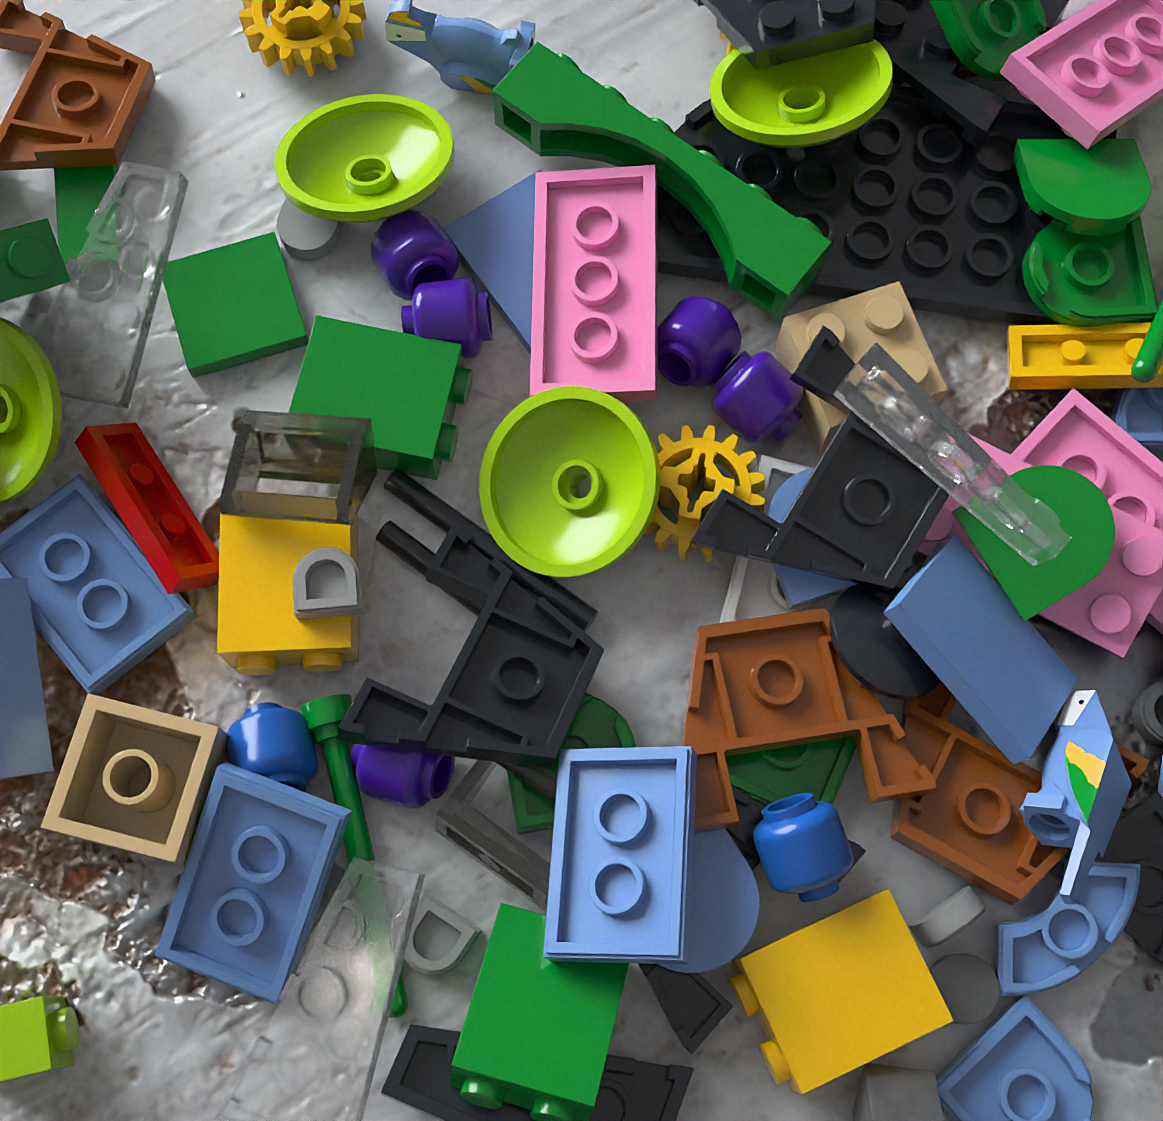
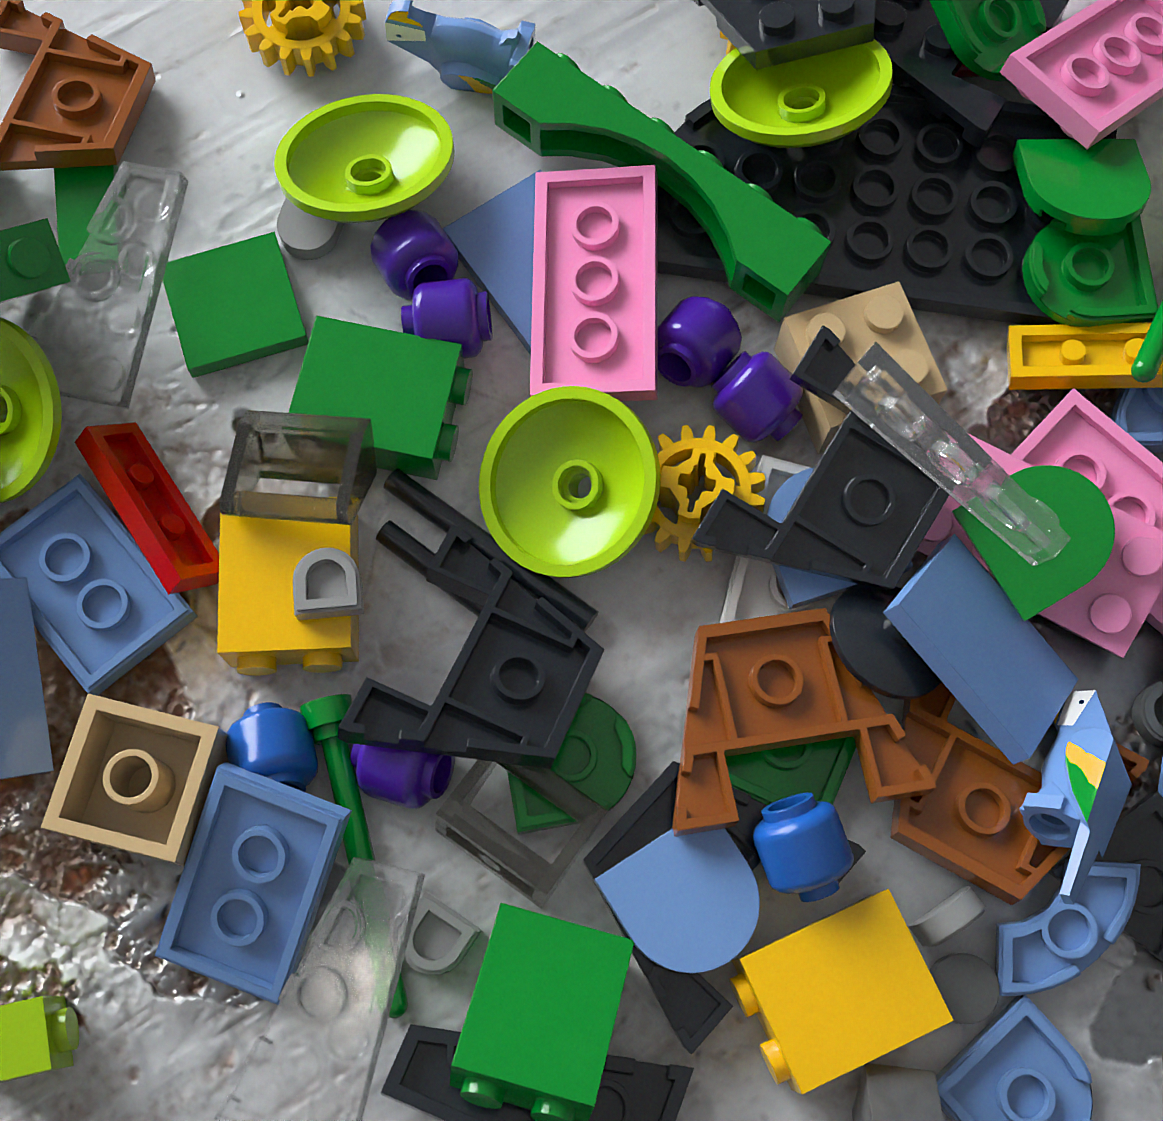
(622, 856): medium blue tile -> none

